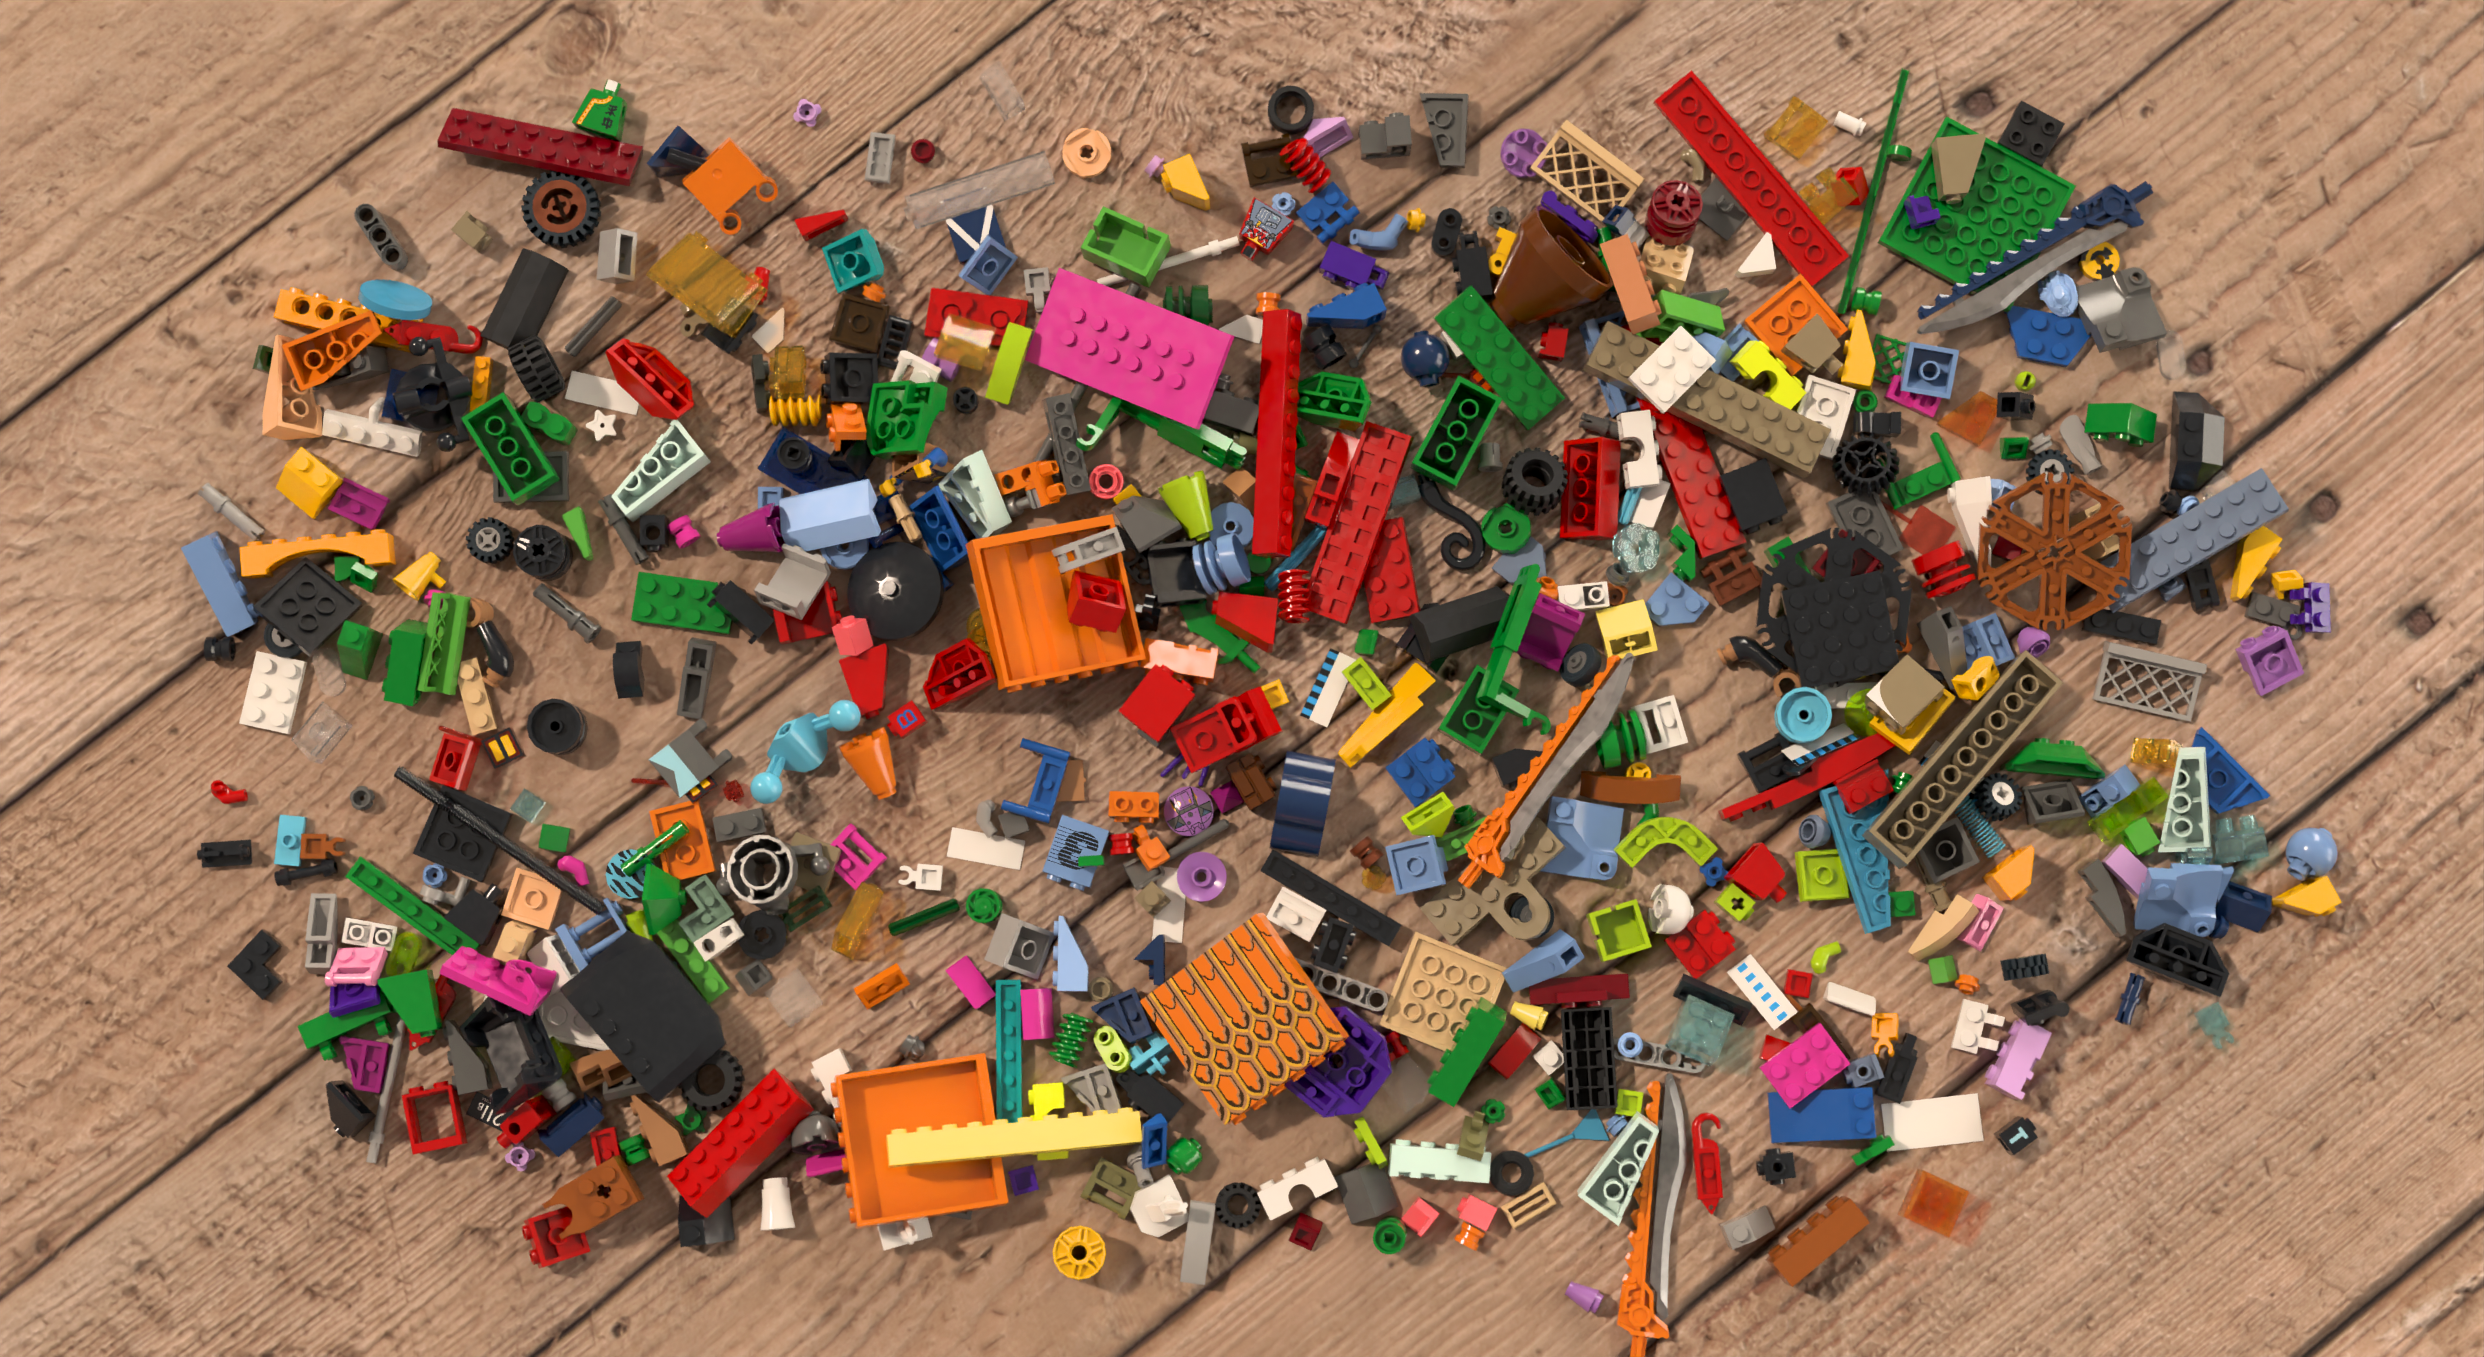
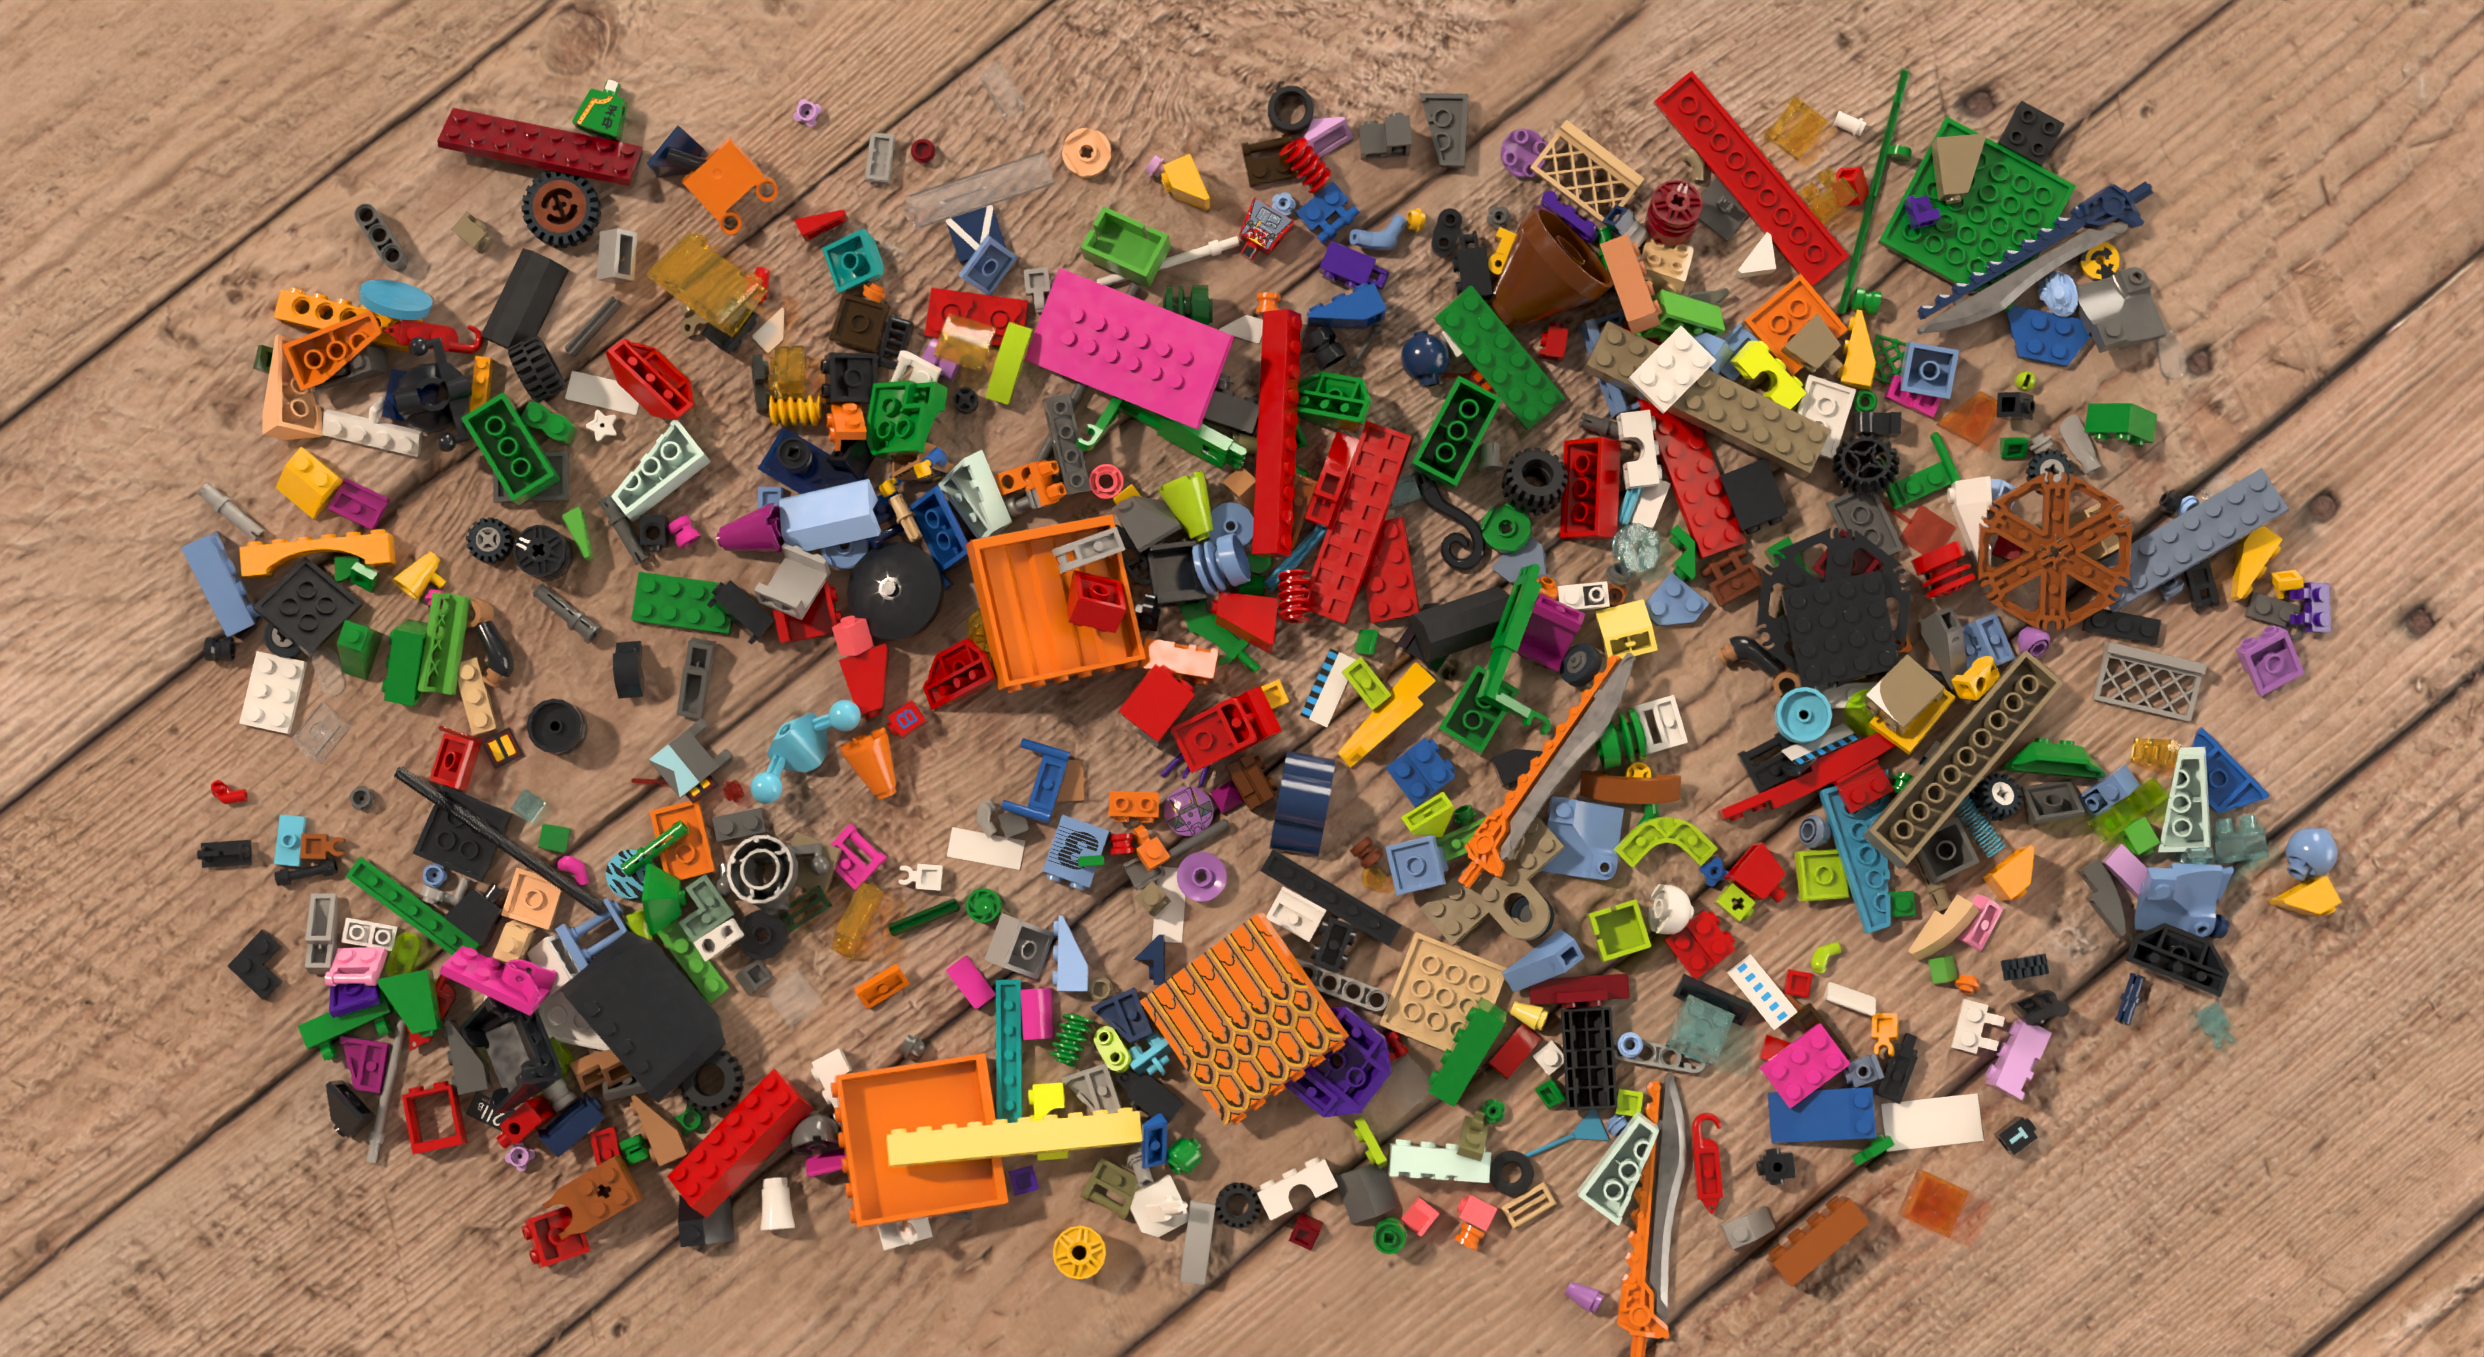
(2195, 441): black wedge -> none
(2244, 906): dark blue panel -> none

